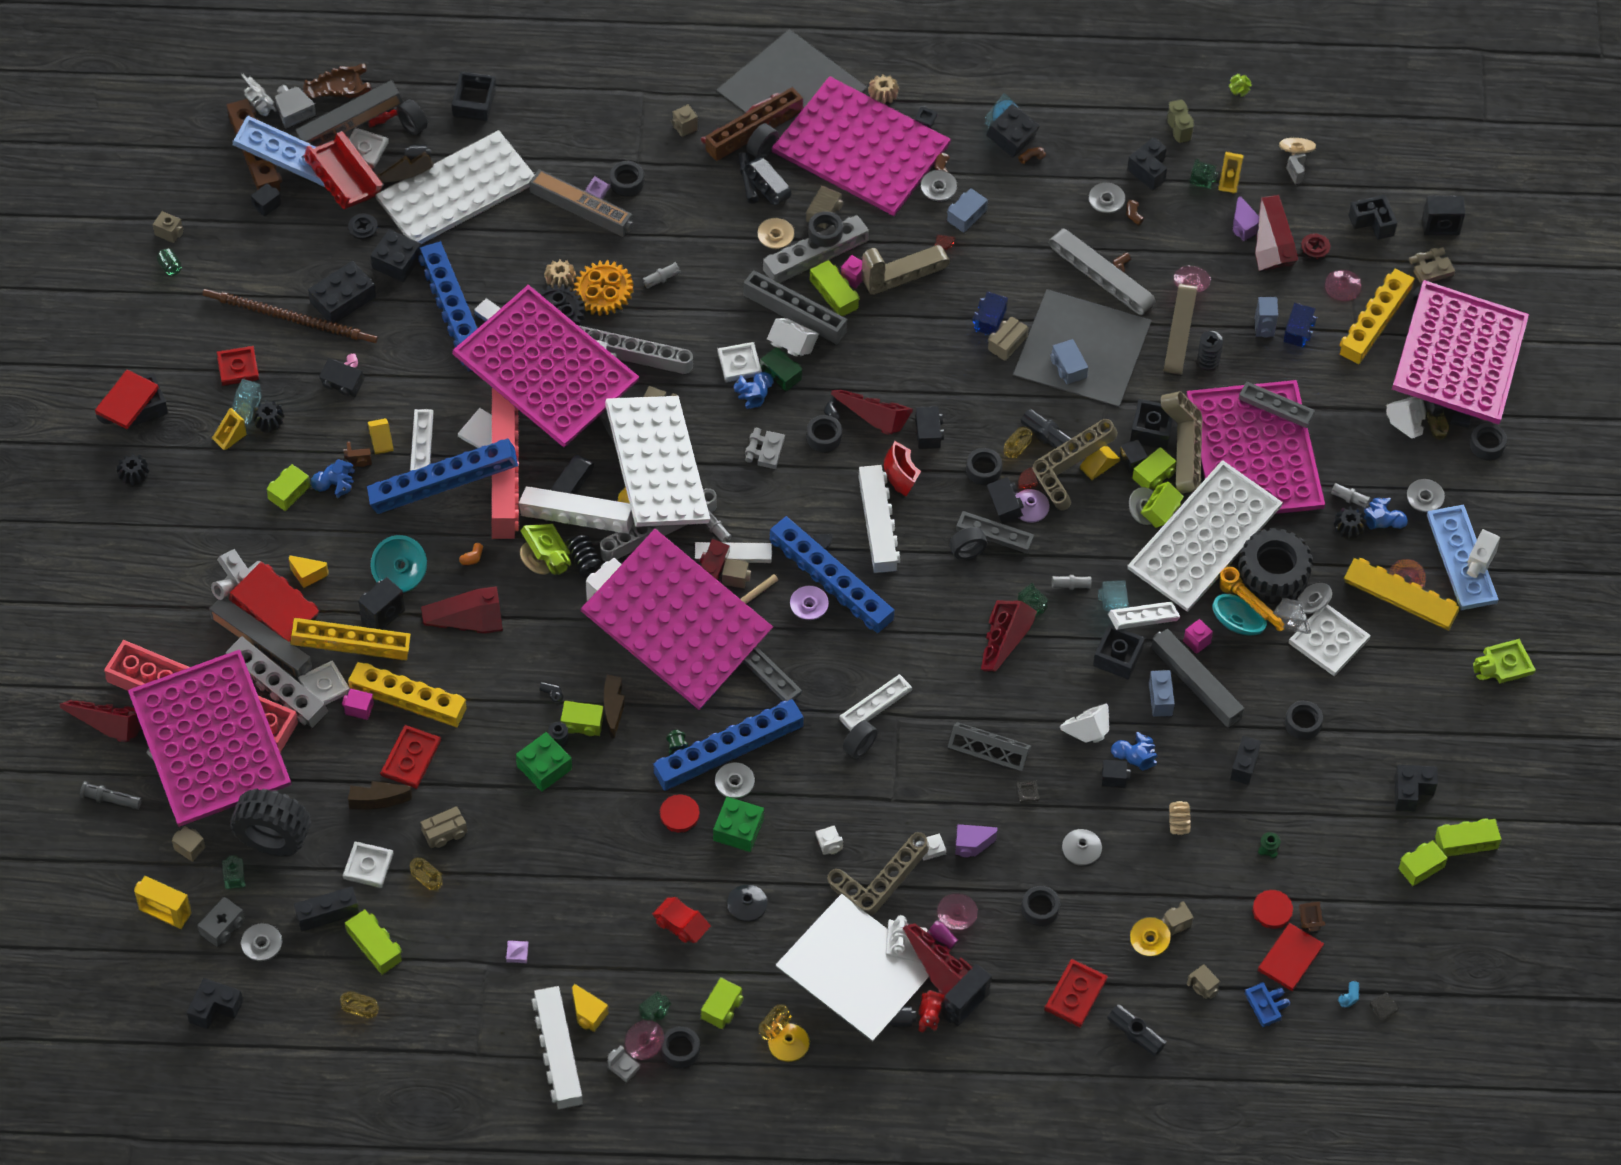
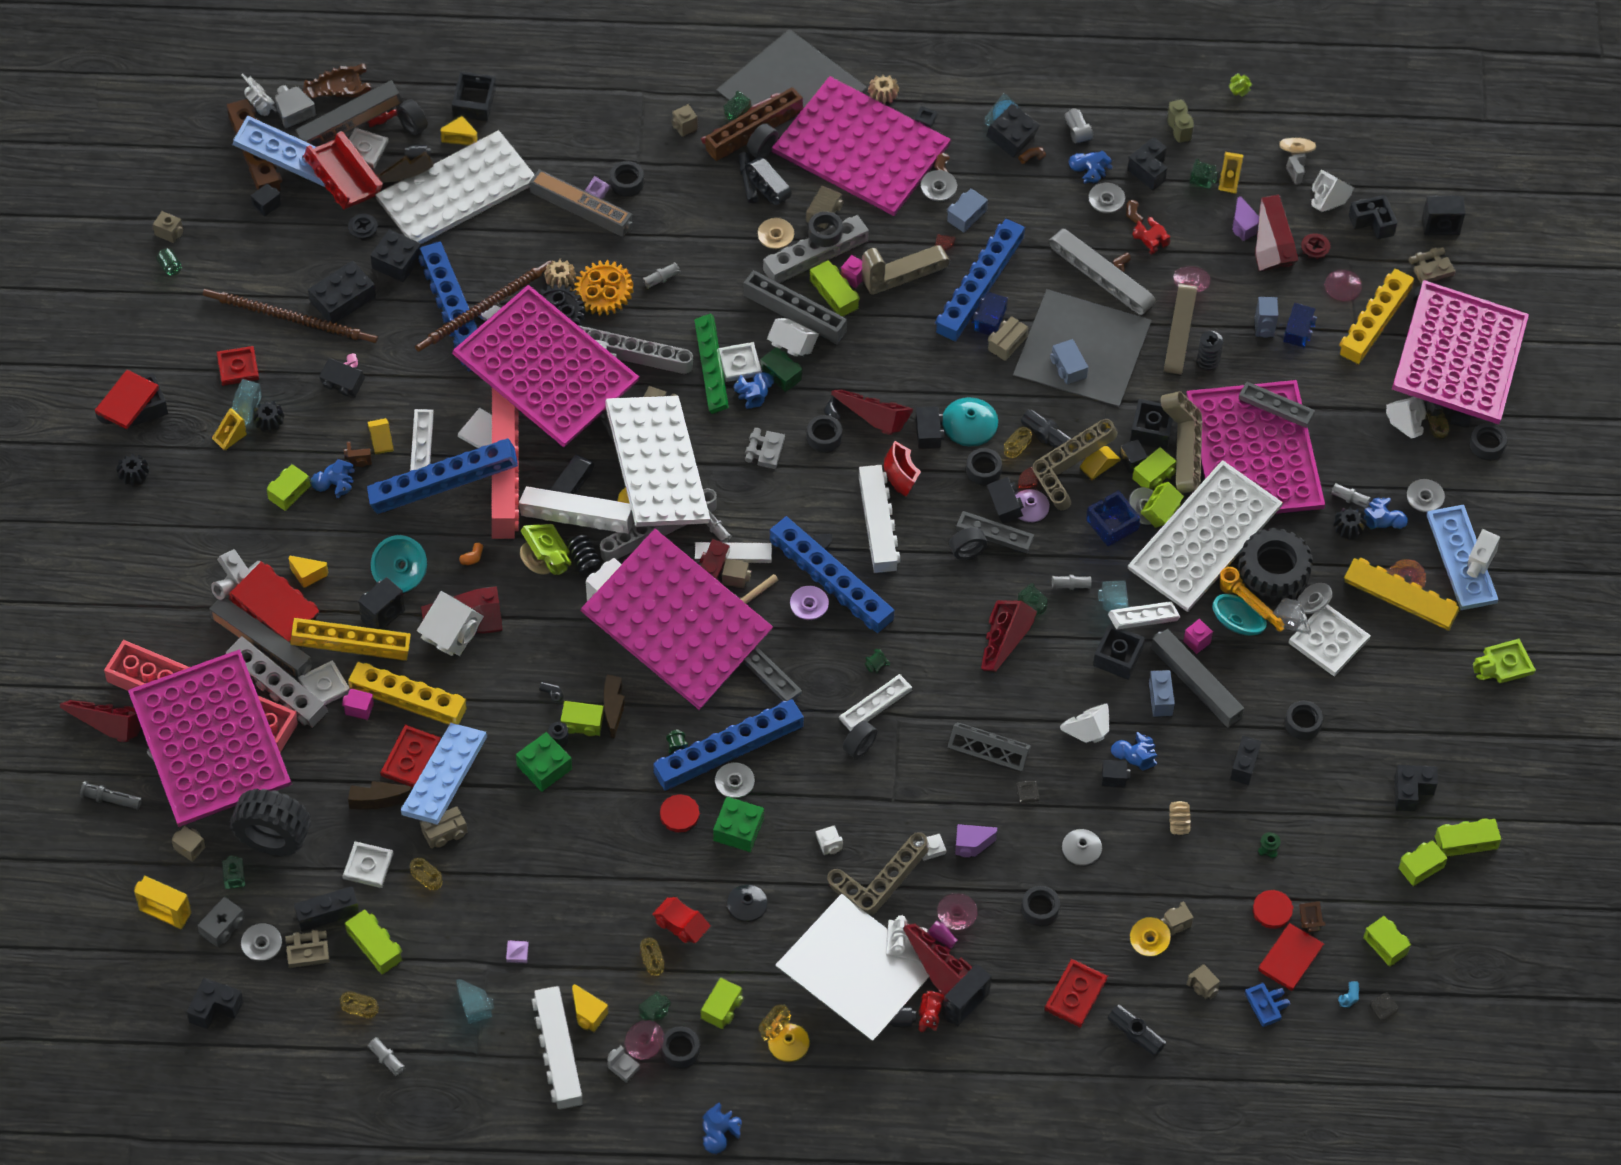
(308, 953): none -> dark tan plate
(386, 1056): none -> light grey pin
(443, 773): none -> light blue plate
(449, 624): none -> white brick
(459, 132): none -> yellow slope
(474, 1002): none -> clear light blue slope
(476, 311): none -> reddish brown hose
(647, 957): none -> clear yellow beam
(711, 363): none -> green plate
(715, 1125): none -> blue animal
(737, 106): none -> clear green brick
(876, 661): none -> dark green brick
(969, 429): none -> teal dish
(980, 279): none -> blue brick
(1079, 129): none -> light grey piece
(1093, 163): none -> blue animal
(1117, 519): none -> clear blue piece
(1152, 237): none -> red animal
(1330, 192): none -> white slope
(1387, 940): none -> lime brick

